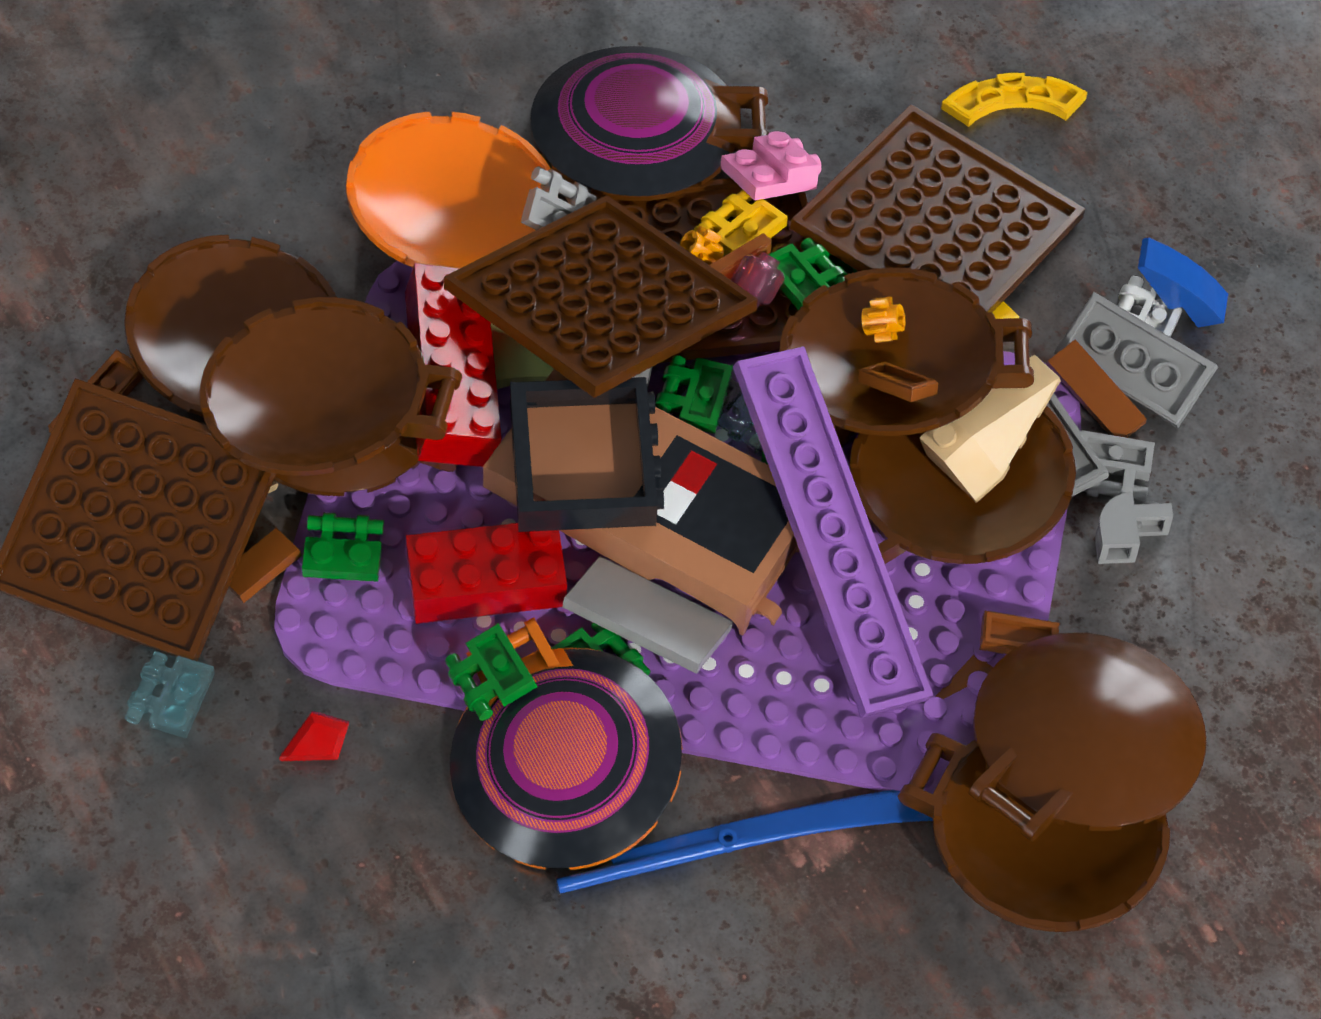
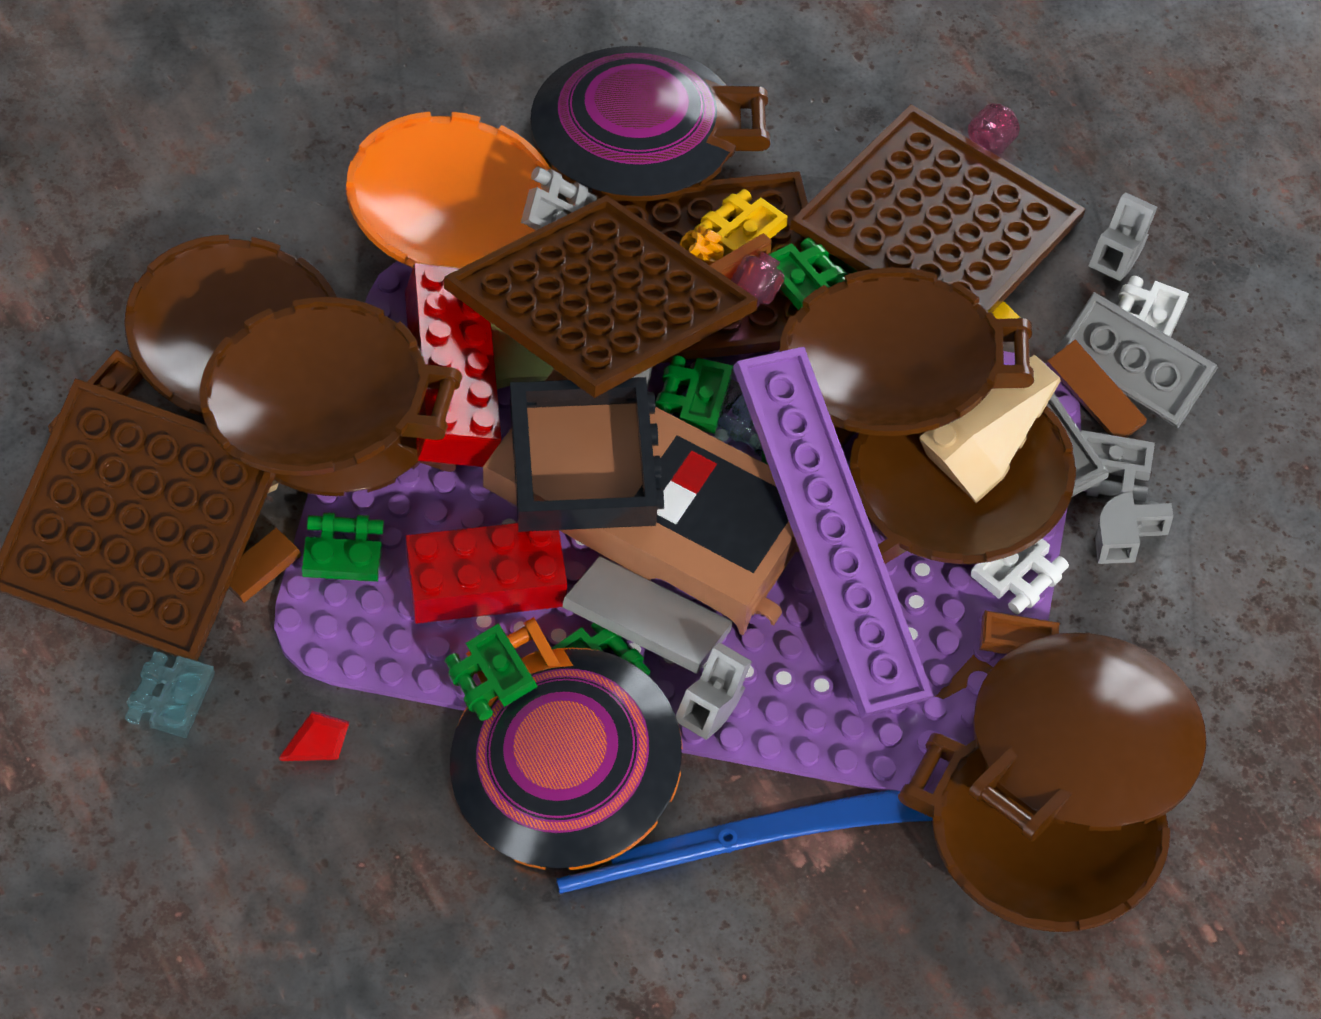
(715, 694): none -> light grey brick
(773, 167): bright pink plate -> none
(883, 319): light orange gear -> none
(898, 381): dark orange tile -> none
(994, 128): none -> clear pink head
(1008, 572): none -> white plate
(1013, 91): yellow tile -> none
(1125, 237): none -> light grey brick
(1183, 283): blue slope -> none

